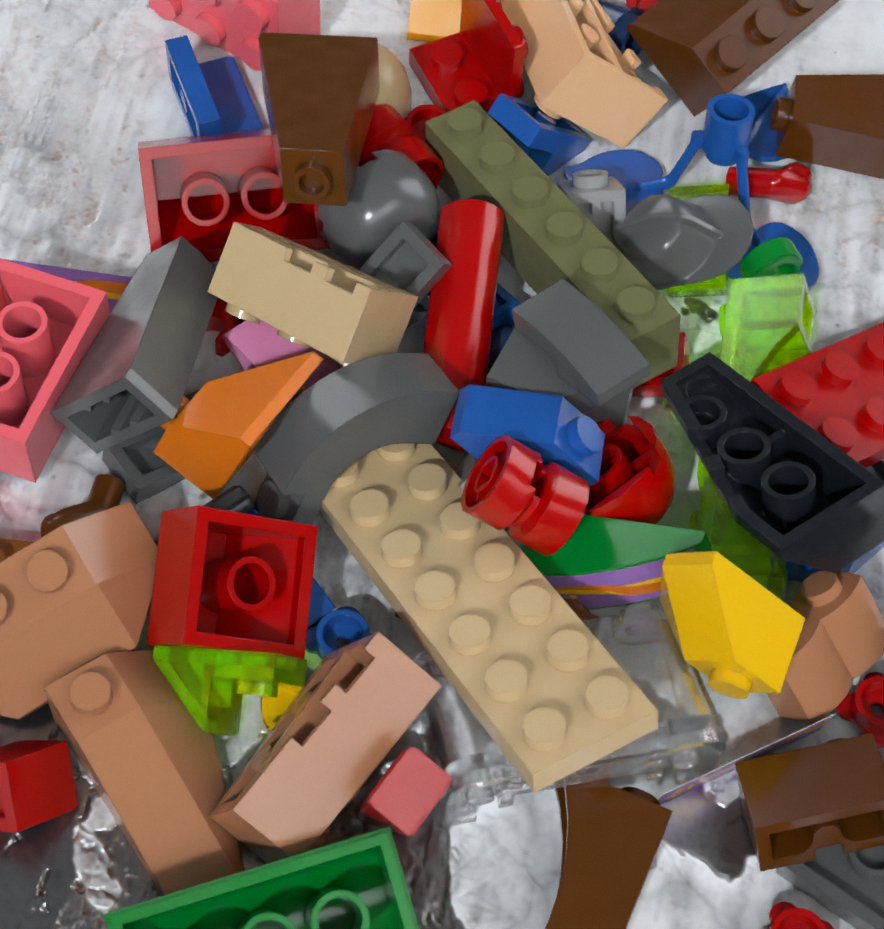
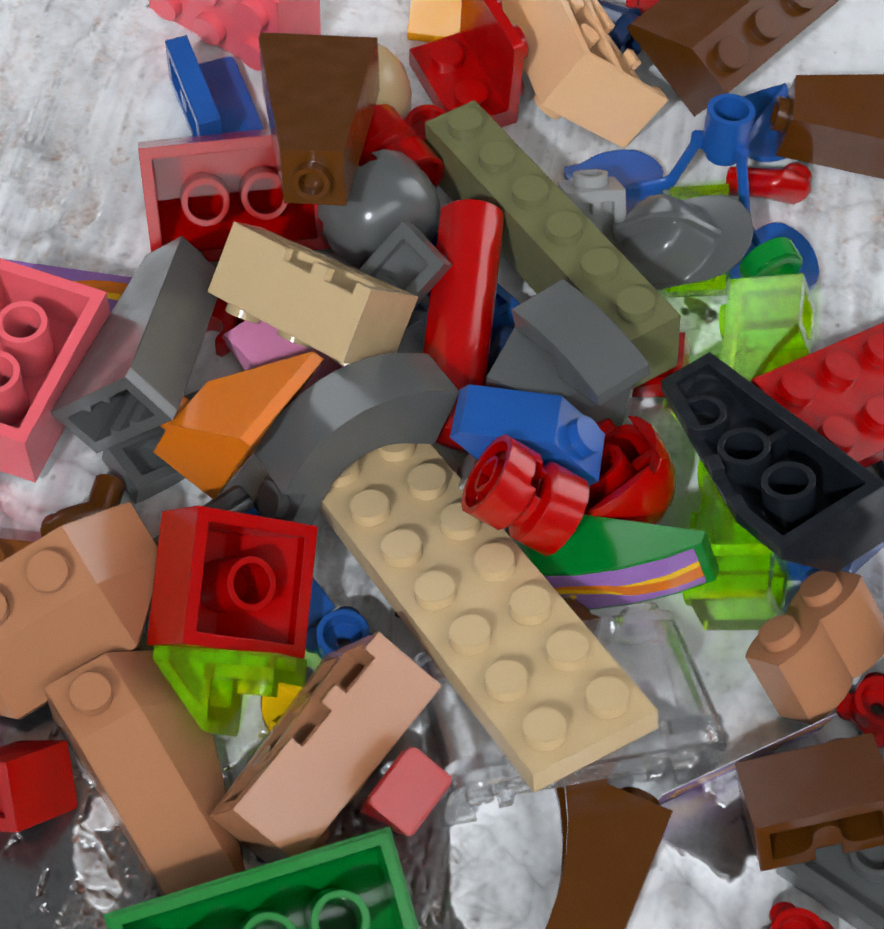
(544, 139): blue slope -> none
(728, 624): yellow slope -> none

